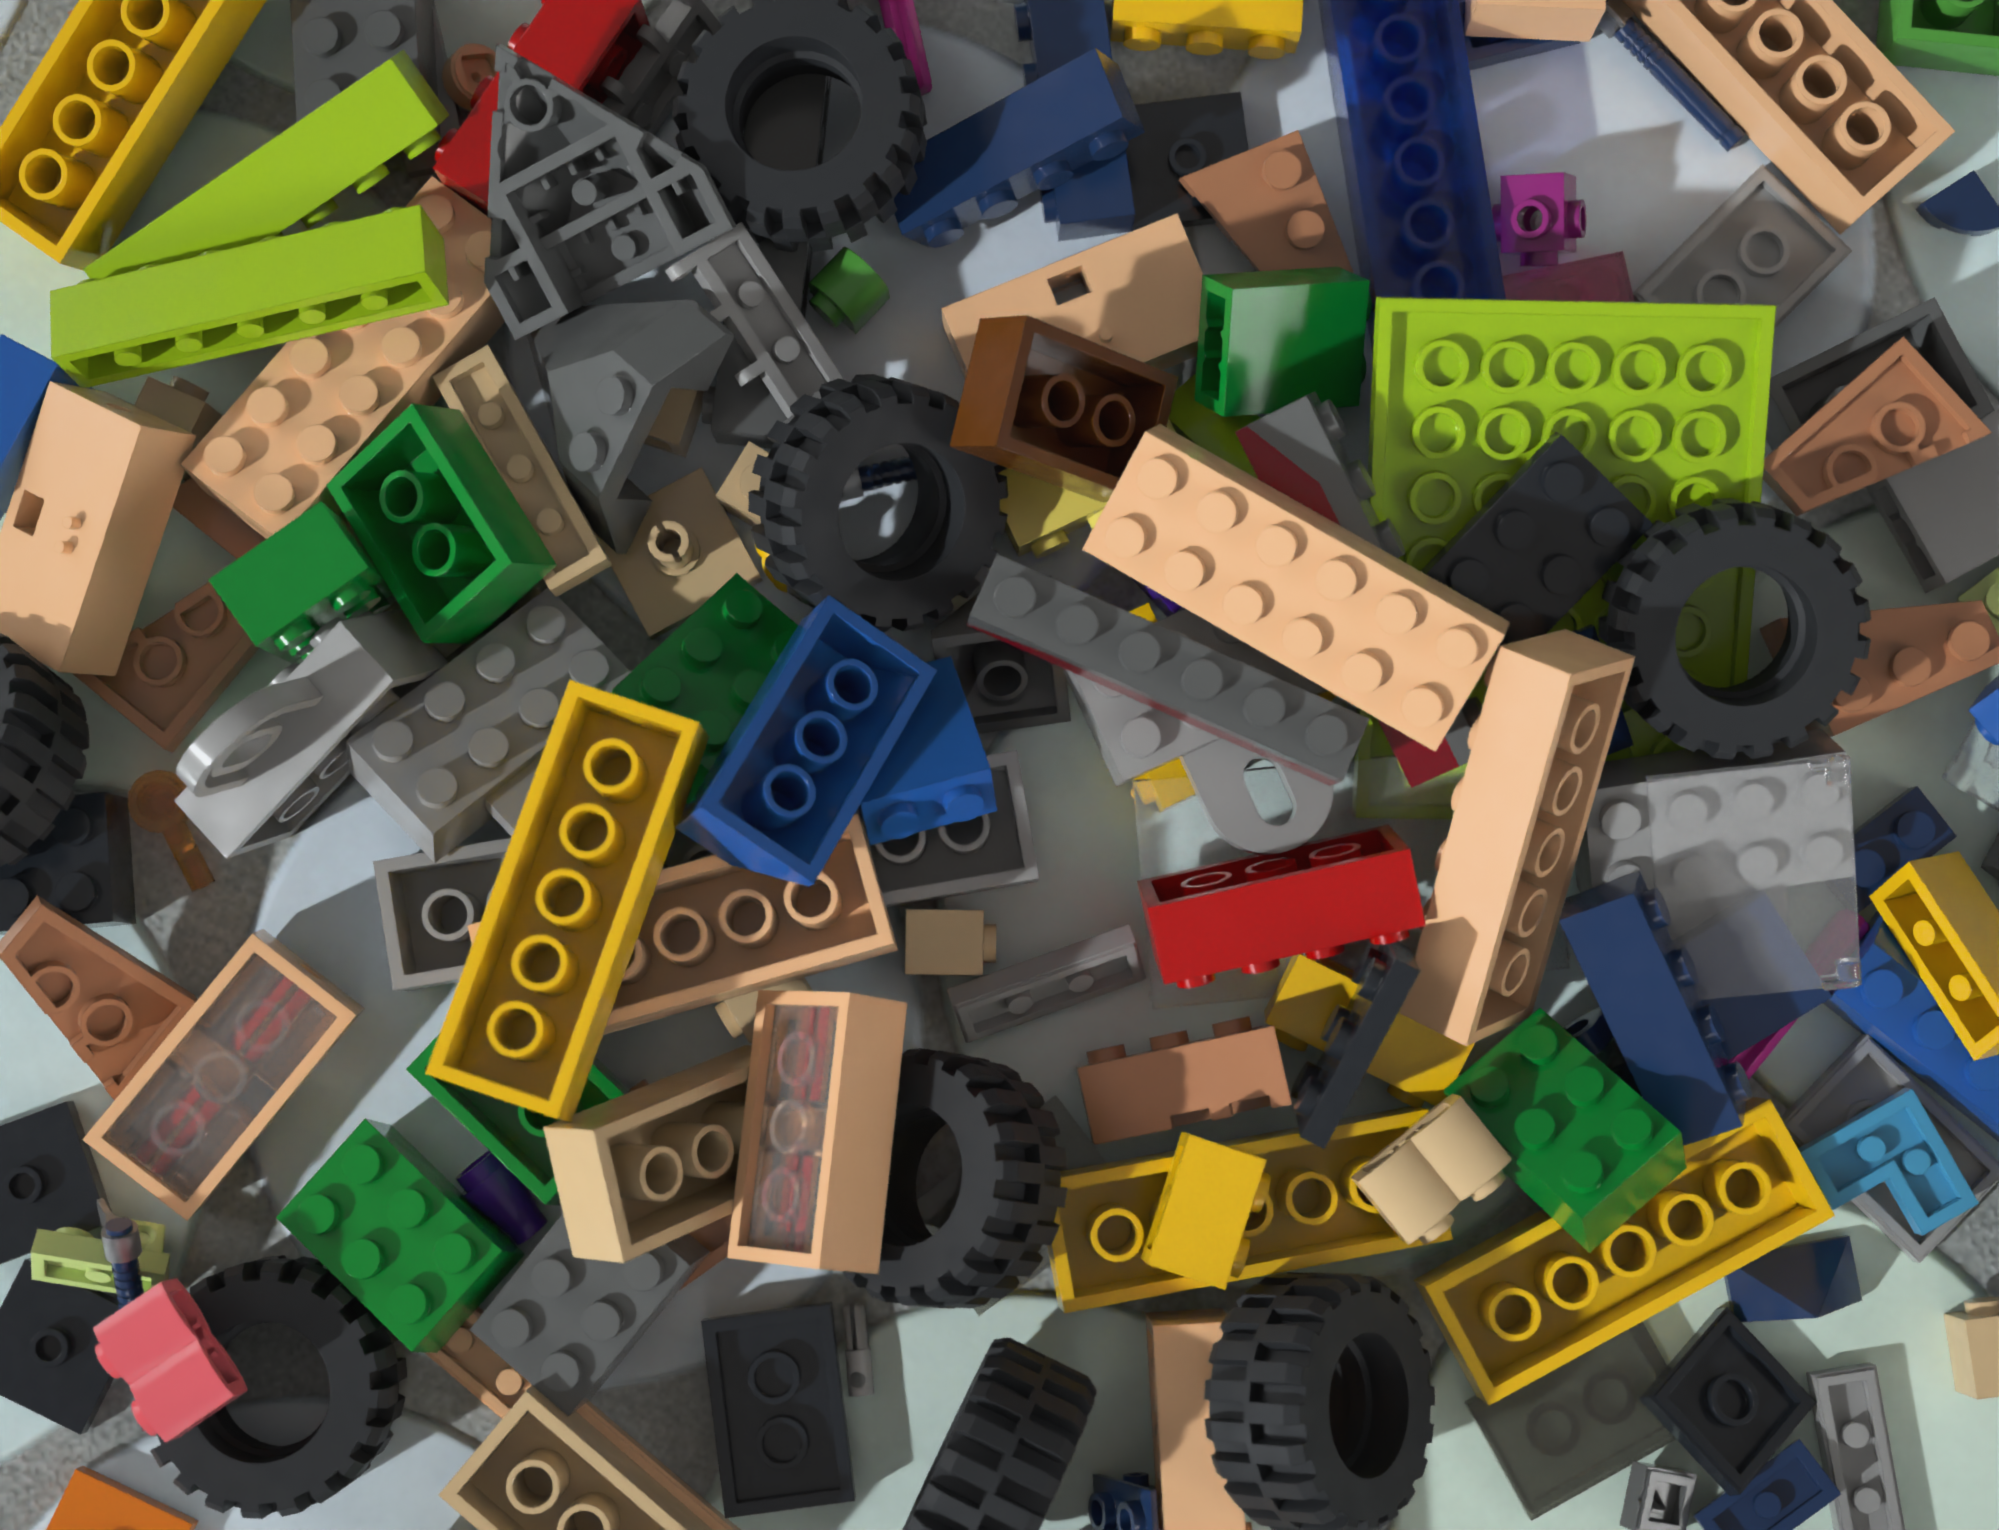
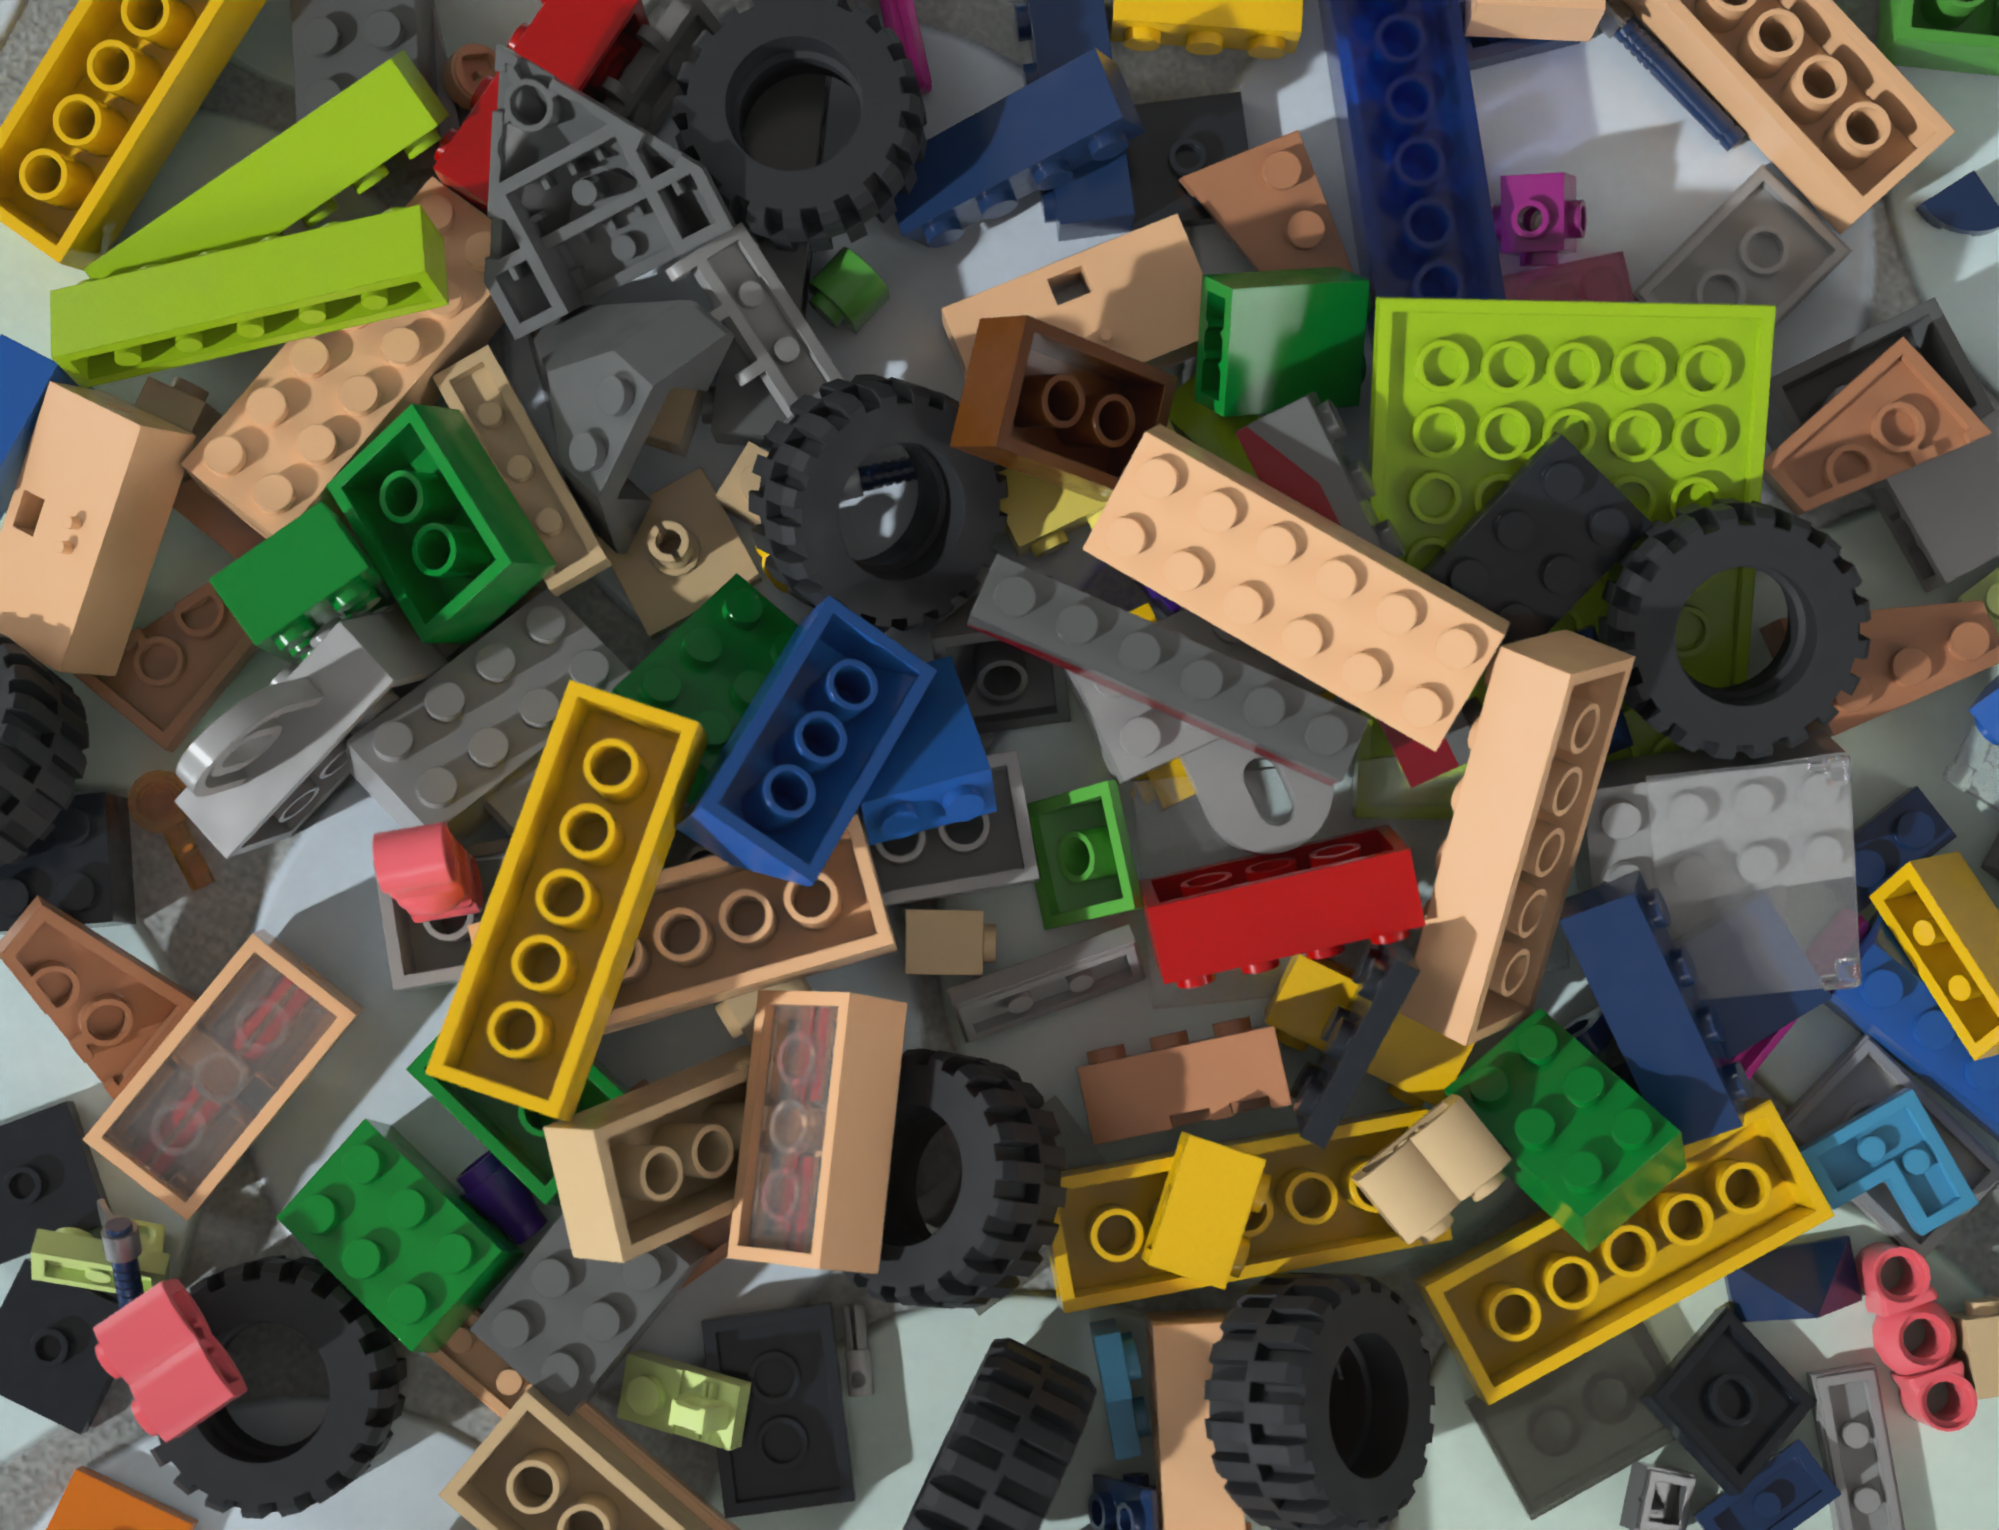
(428, 872): none -> coral piece
(684, 1400): none -> yellowish green hinge
(1083, 856): none -> bright green slope
(1117, 1366): none -> dark azure plate
(1931, 1362): none -> coral piece

